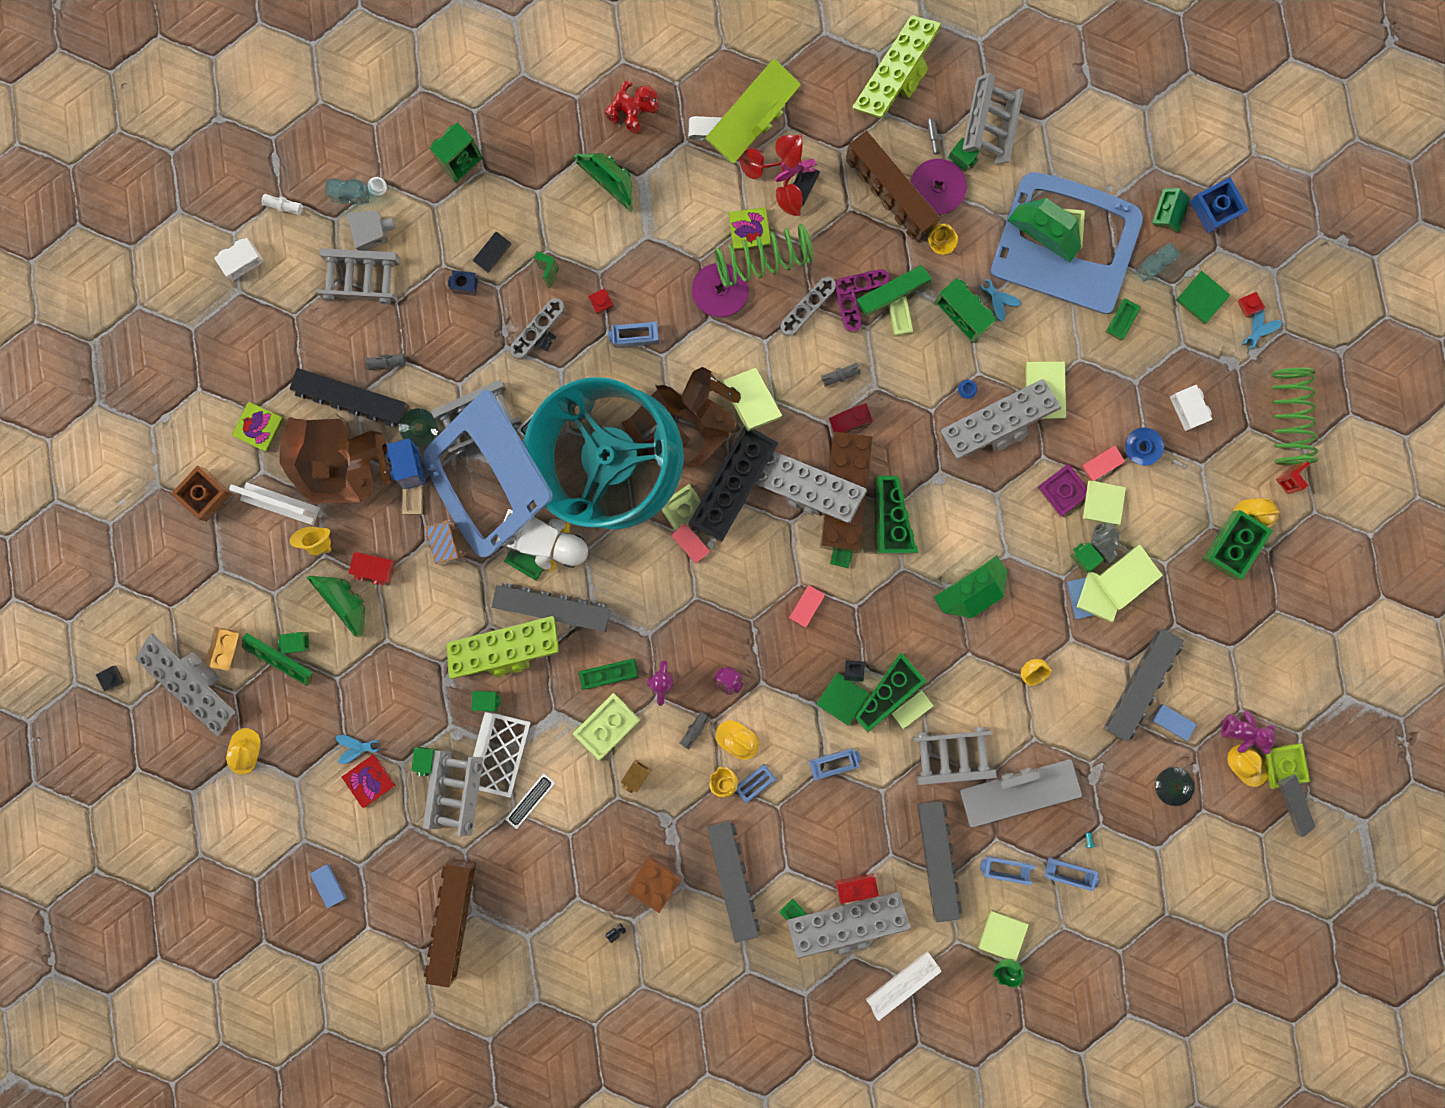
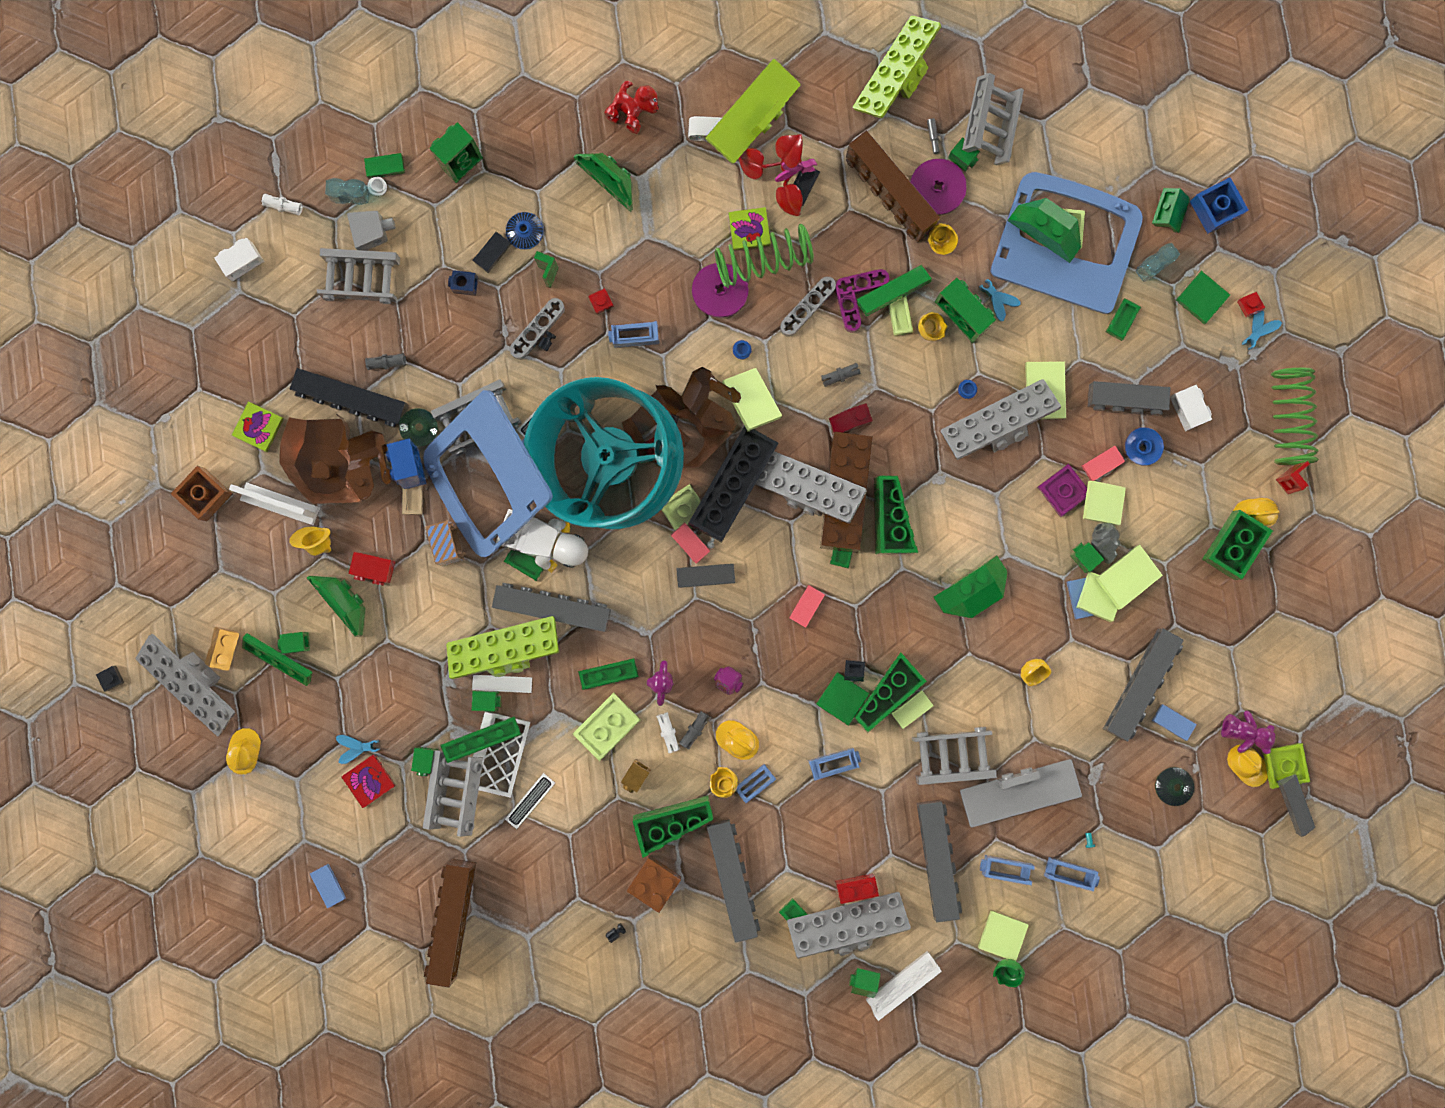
(384, 165): none -> green tile
(480, 739): none -> green tile
(502, 684): none -> white sticker
(528, 238): none -> dish
(668, 732): none -> white pin
(669, 823): none -> green wedge
(705, 575): none -> dark grey slope
(742, 349): none -> blue plate
(864, 983): none -> green brick
(932, 326): none -> yellow hair
(1128, 397): none -> dark grey brick

